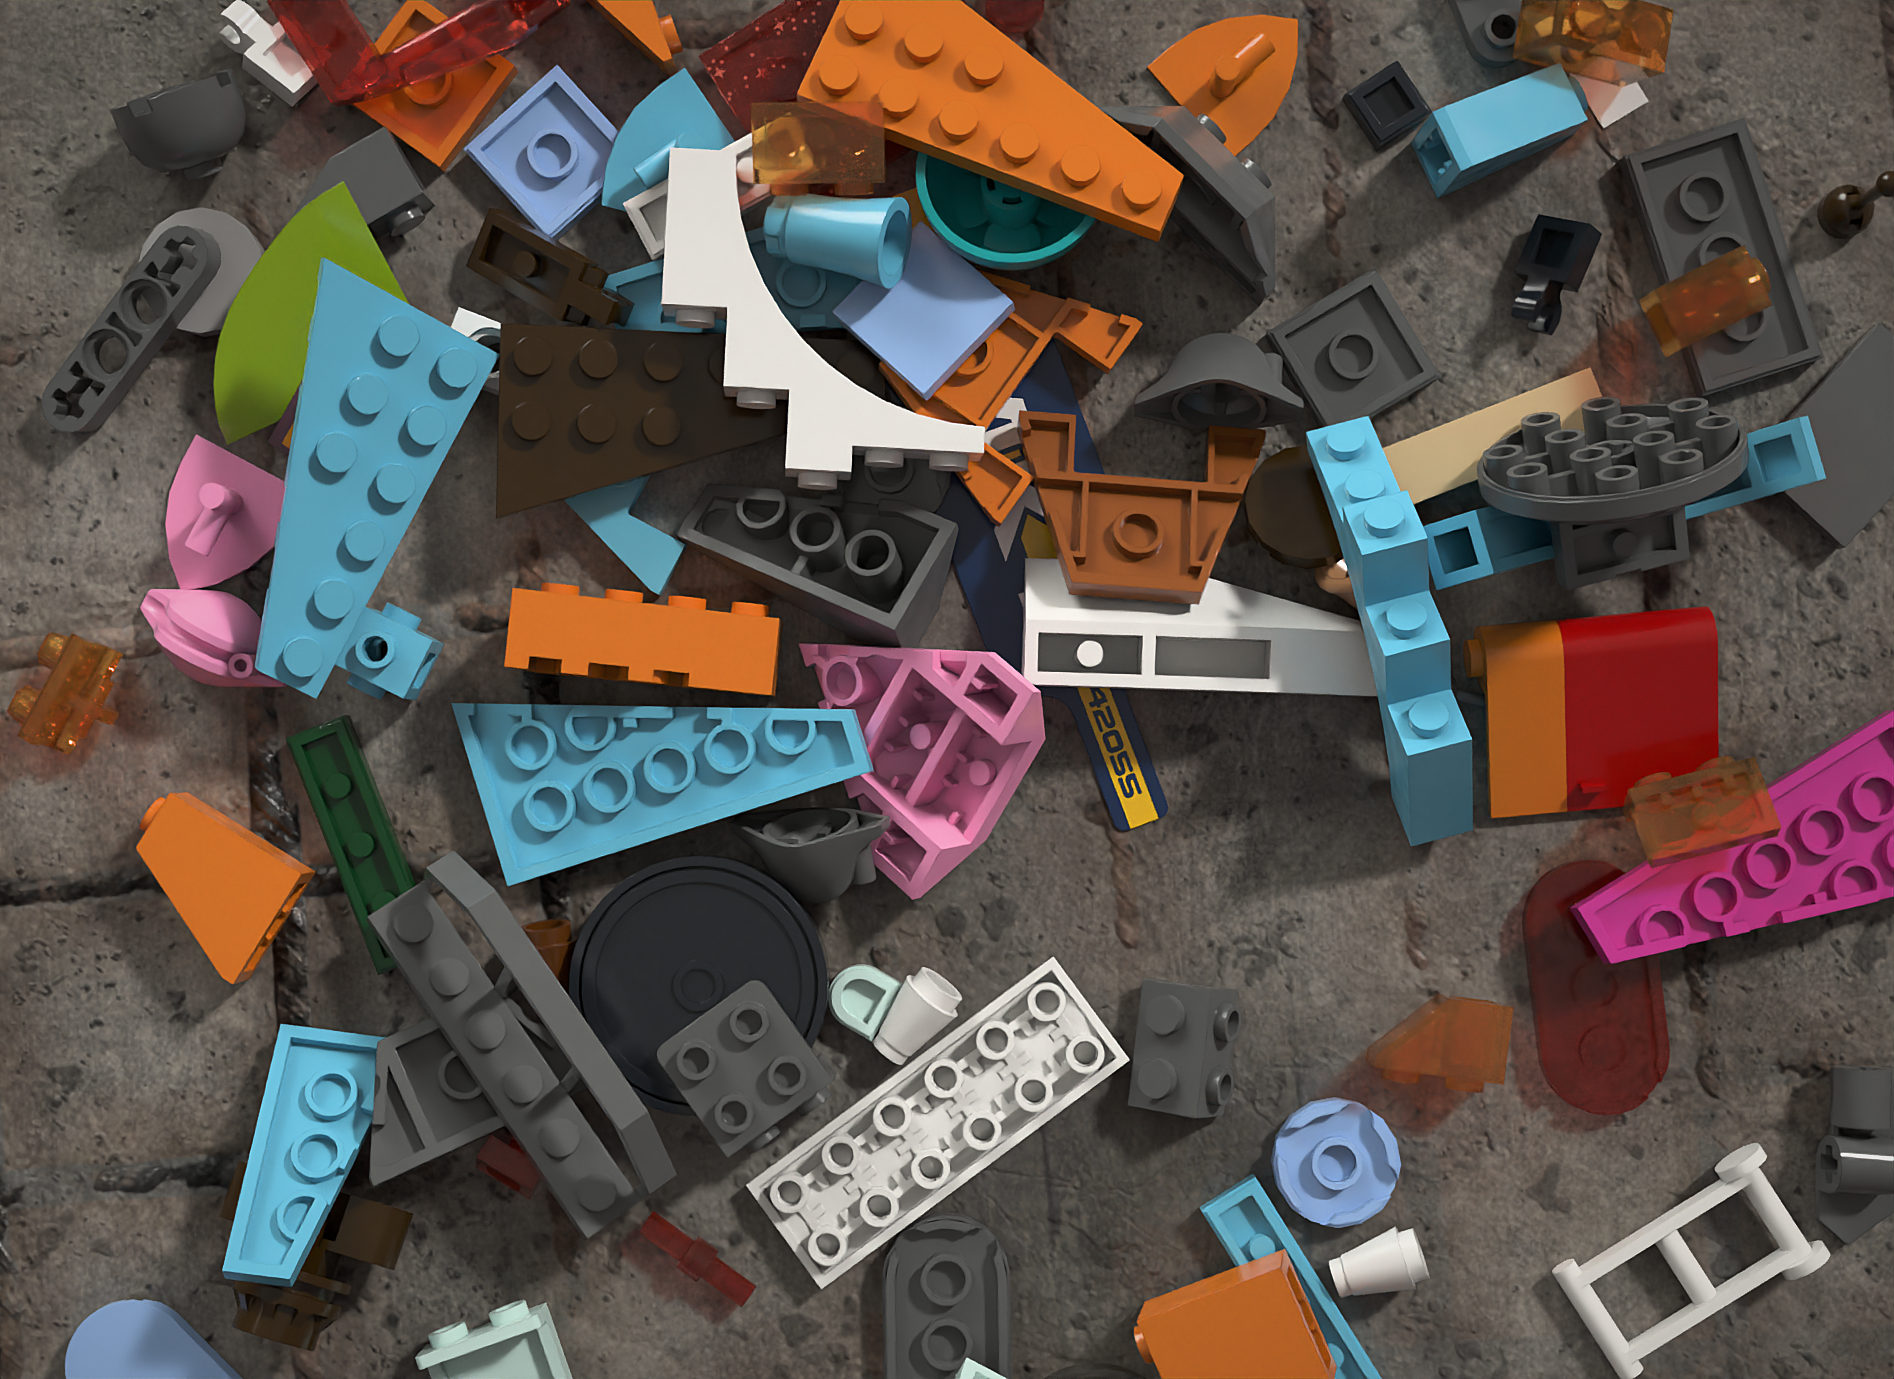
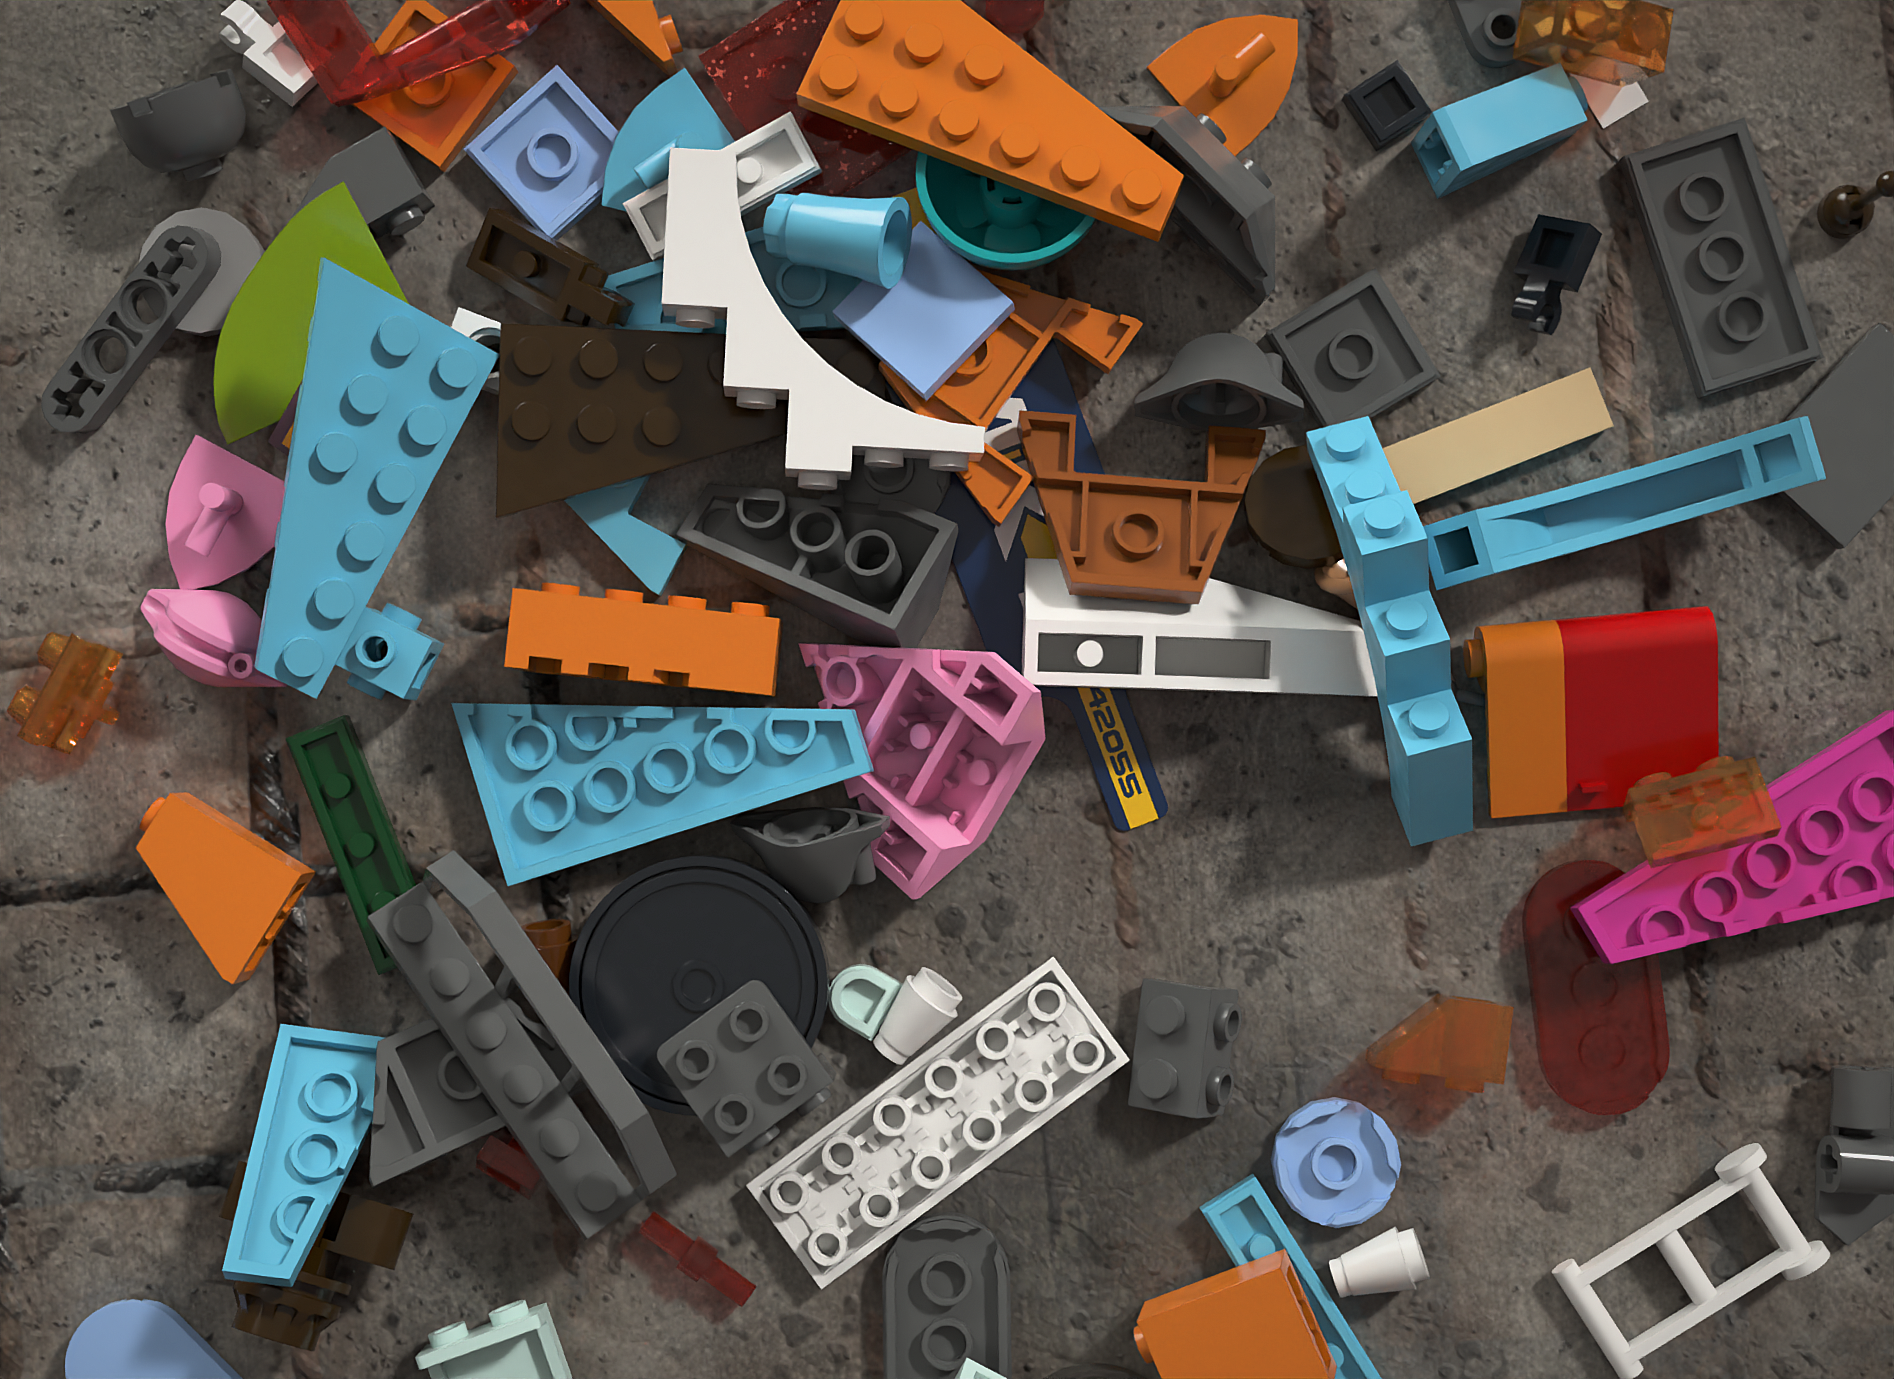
(819, 145): clear orange bracket -> none
(1617, 485): dark grey bracket -> none
(1707, 300): clear orange slope -> none

